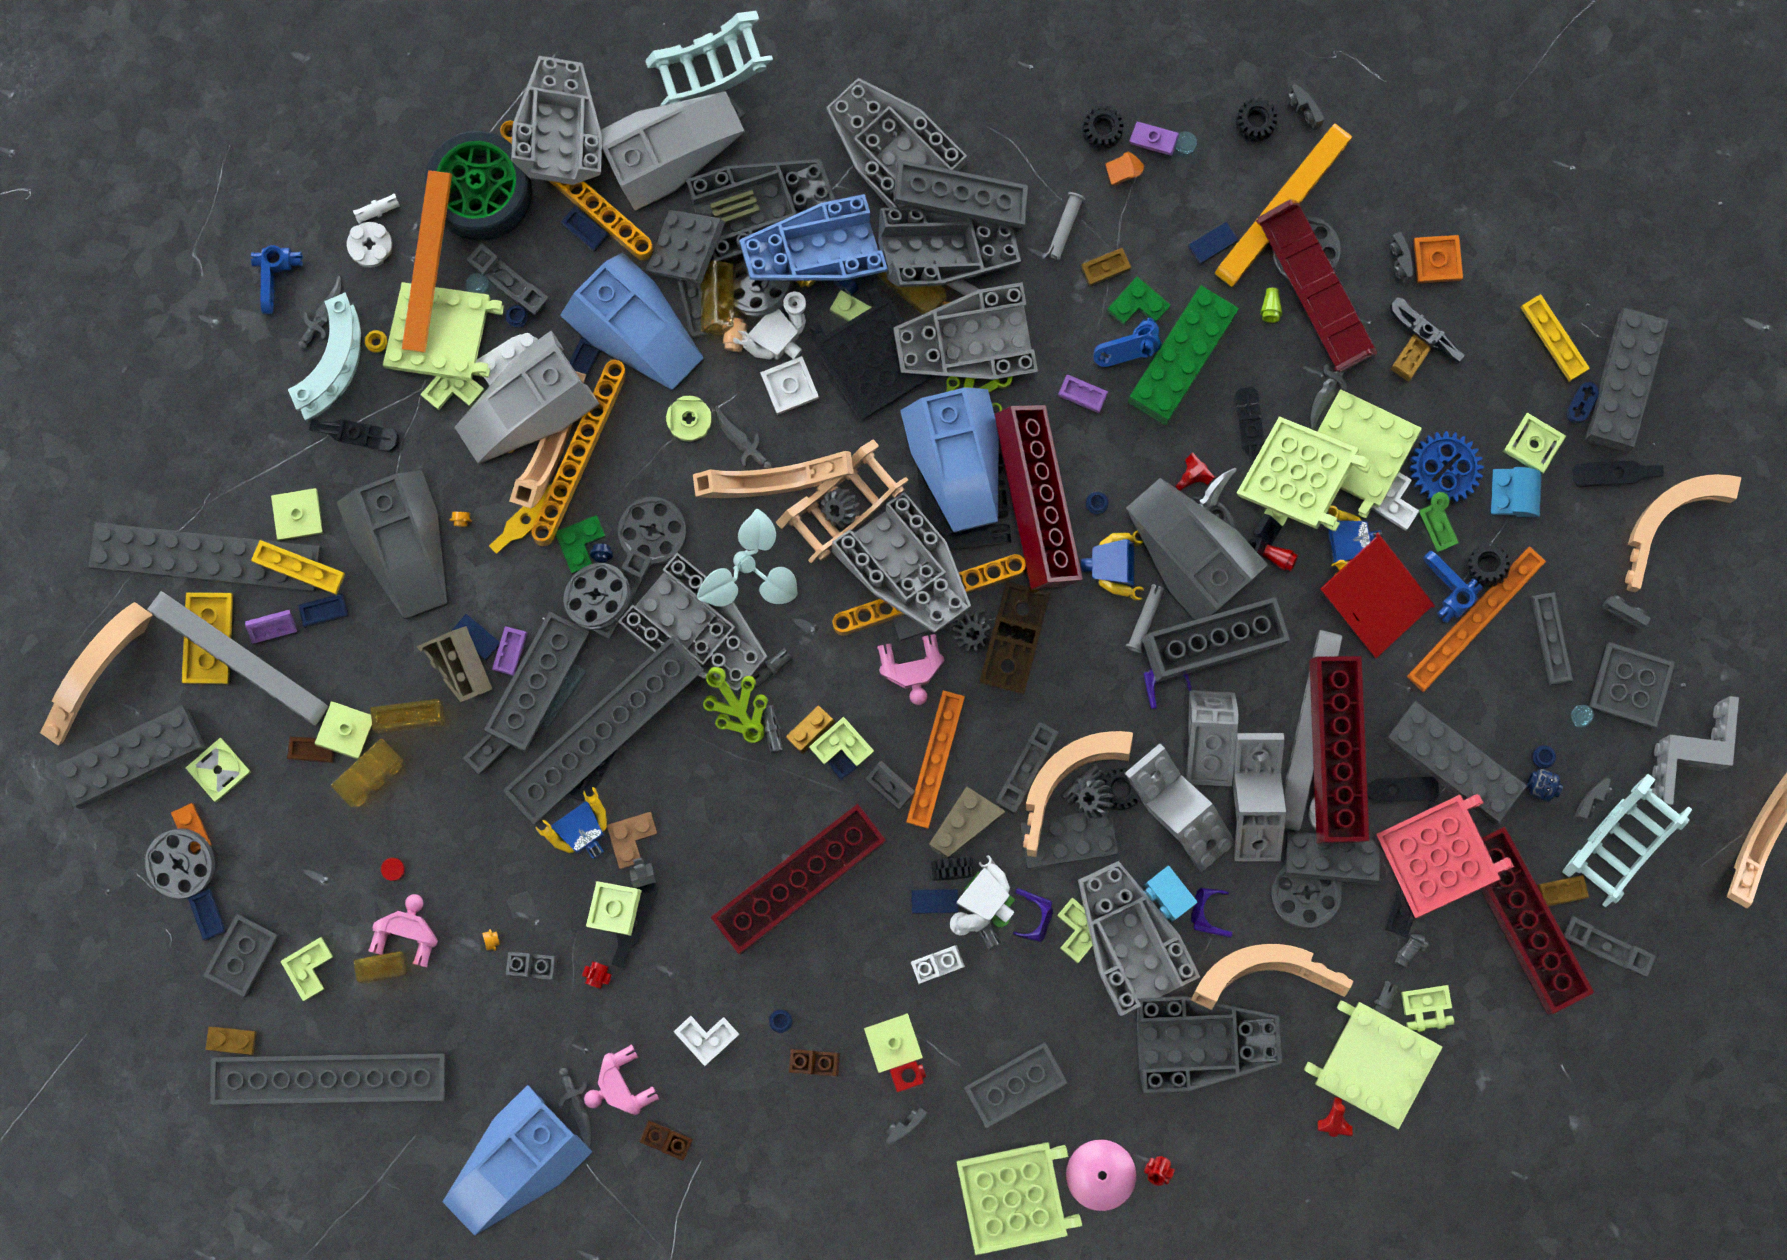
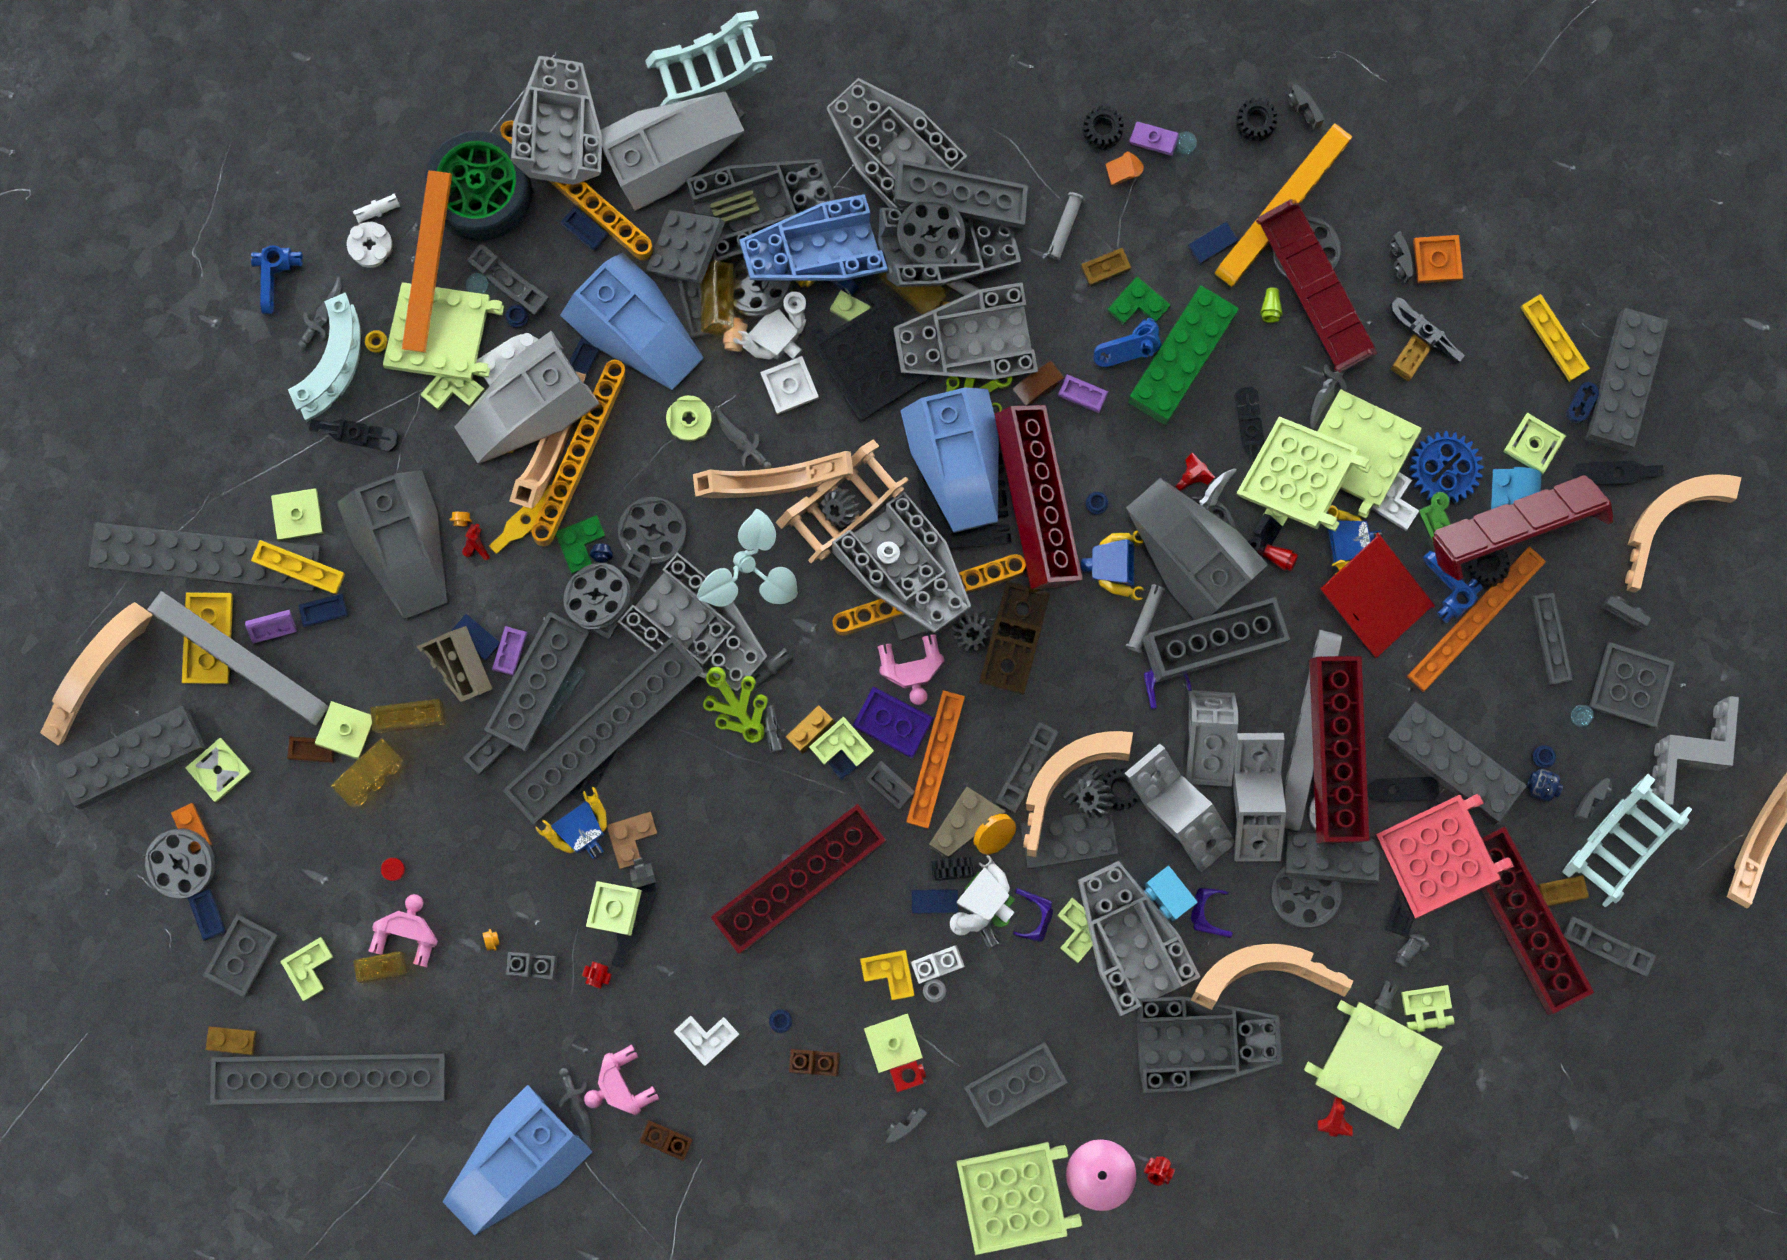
(473, 541): none -> red piece
(885, 558): none -> white plate
(892, 722): none -> dark purple tile
(893, 967): none -> yellow plate
(933, 221): none -> dark grey wedge
(937, 983): none -> light grey plate
(995, 834): none -> light orange tile
(1038, 383): none -> reddish brown slope
(1518, 522): none -> piece

